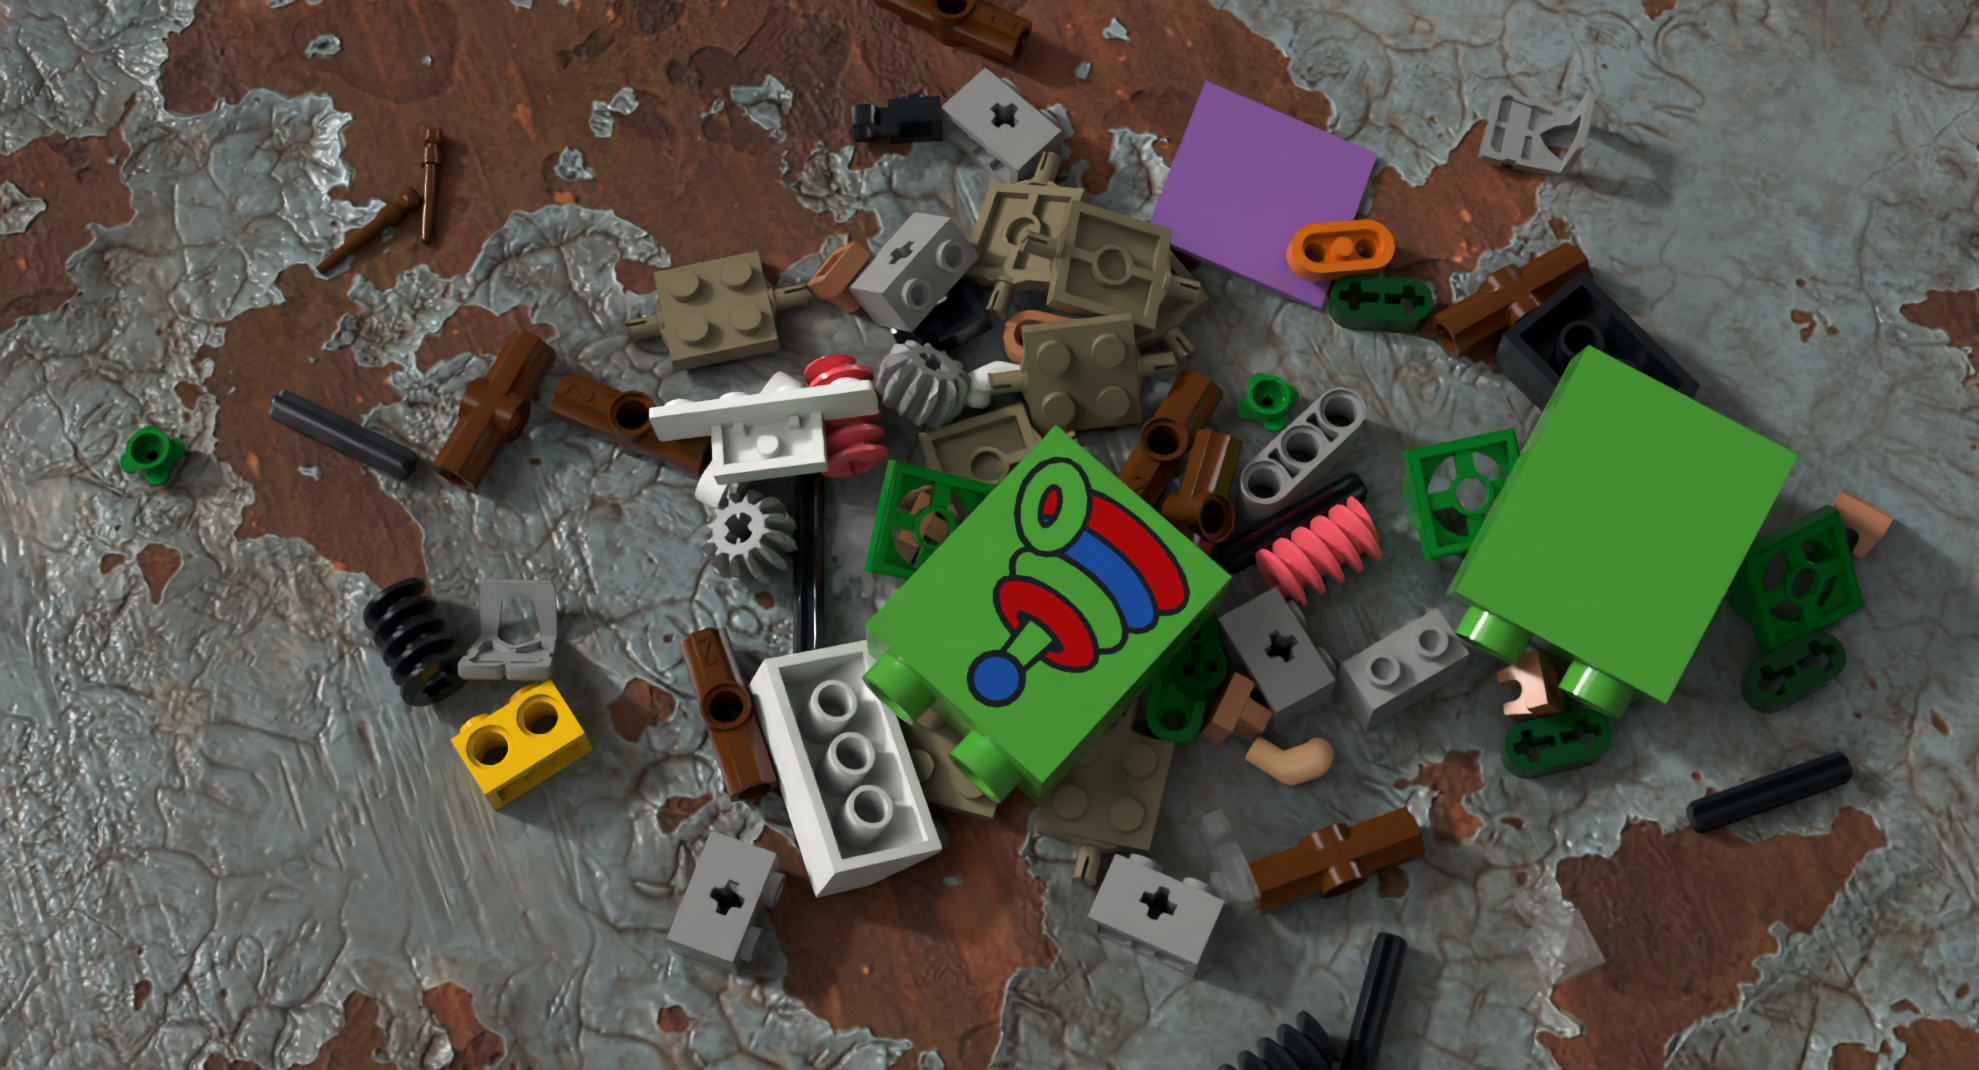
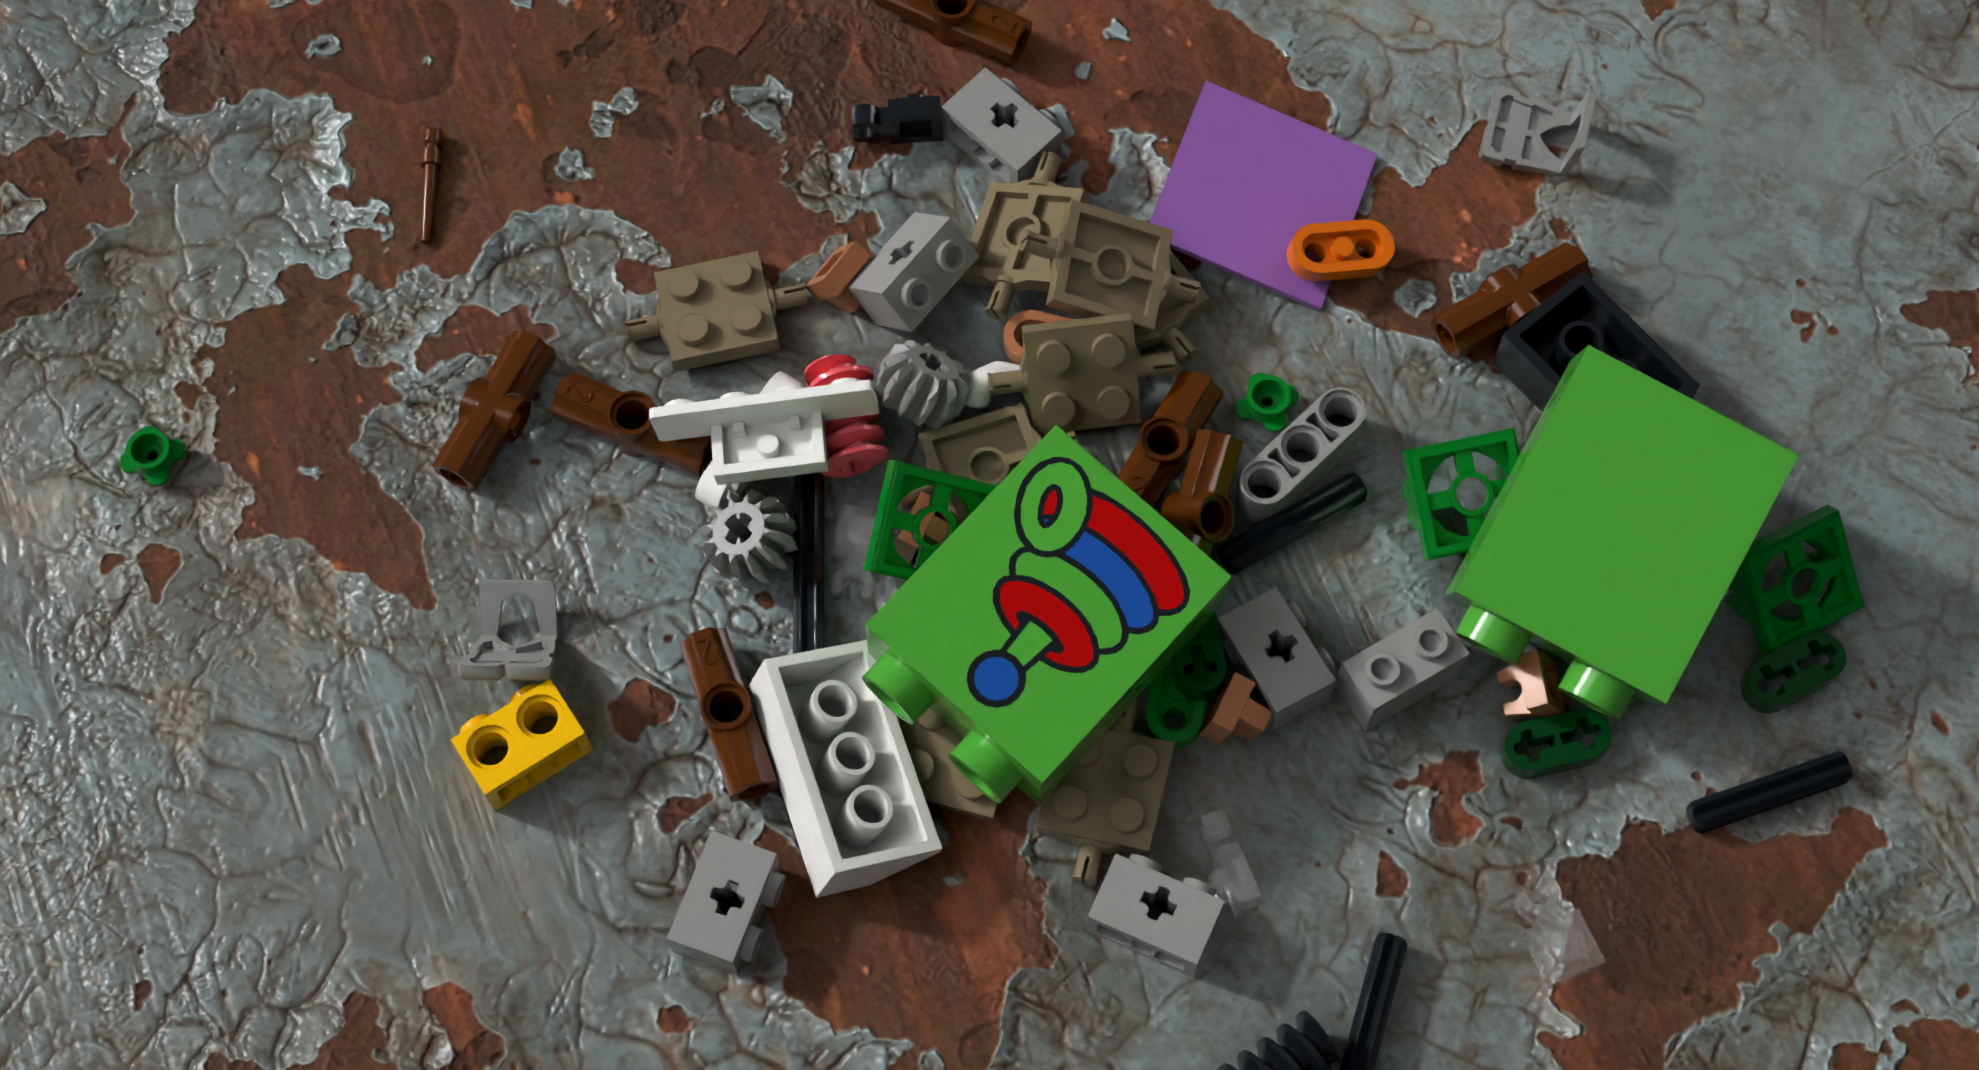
(343, 435): black axle -> none
(389, 215): reddish brown piece -> none
(413, 644): black piece -> none
(951, 322): black plate -> none
(1295, 764): light nougat arm -> none
(1320, 552): coral piece -> none
(1337, 859): reddish brown piece -> none
(1380, 304): dark green beam -> none
(1864, 518): nougat tile -> none

